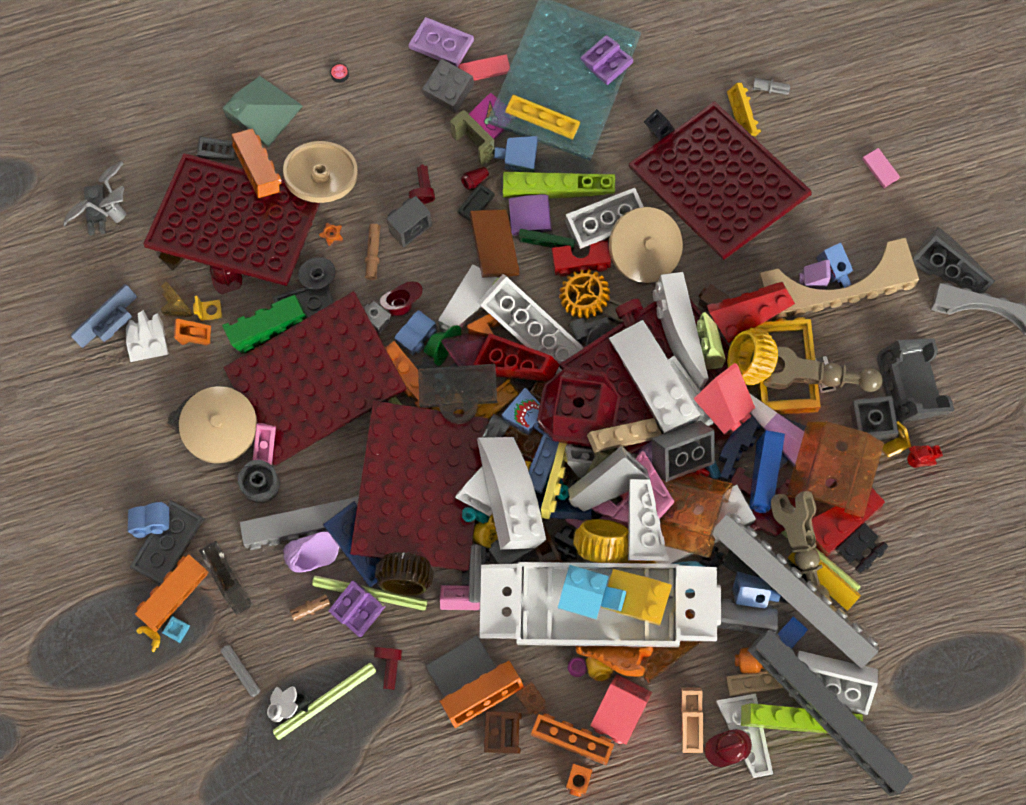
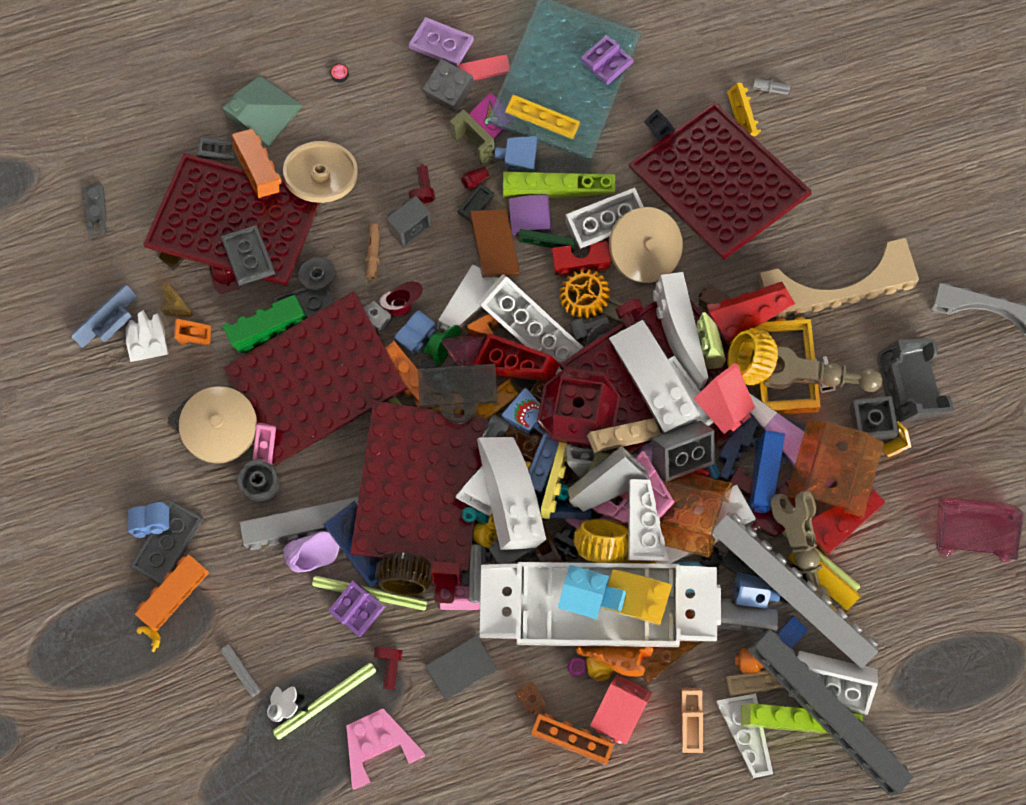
(111, 202): light grey plant -> none
(176, 629): medium azure tile -> none
(200, 309): yellow bracket -> none
(226, 577): clear smoke brick -> none
(247, 255): none -> dark grey tile
(310, 607): medium nougat pin -> none
(331, 229): orange plate -> none
(372, 737): none -> bright pink wing
(445, 576): none -> dark red piece
(482, 694): orange brick -> none
(495, 732): reddish brown plate -> none
(578, 771): orange brick -> none
(728, 748): dark red piece -> none
(816, 275): lavender slope -> none
(839, 264): medium blue torso -> none
(857, 544): black plate -> none
(881, 168): bright pink tile -> none
(923, 455): red hips -> none
(948, 260): dark grey wedge -> none
(978, 527): none -> clear pink windscreen

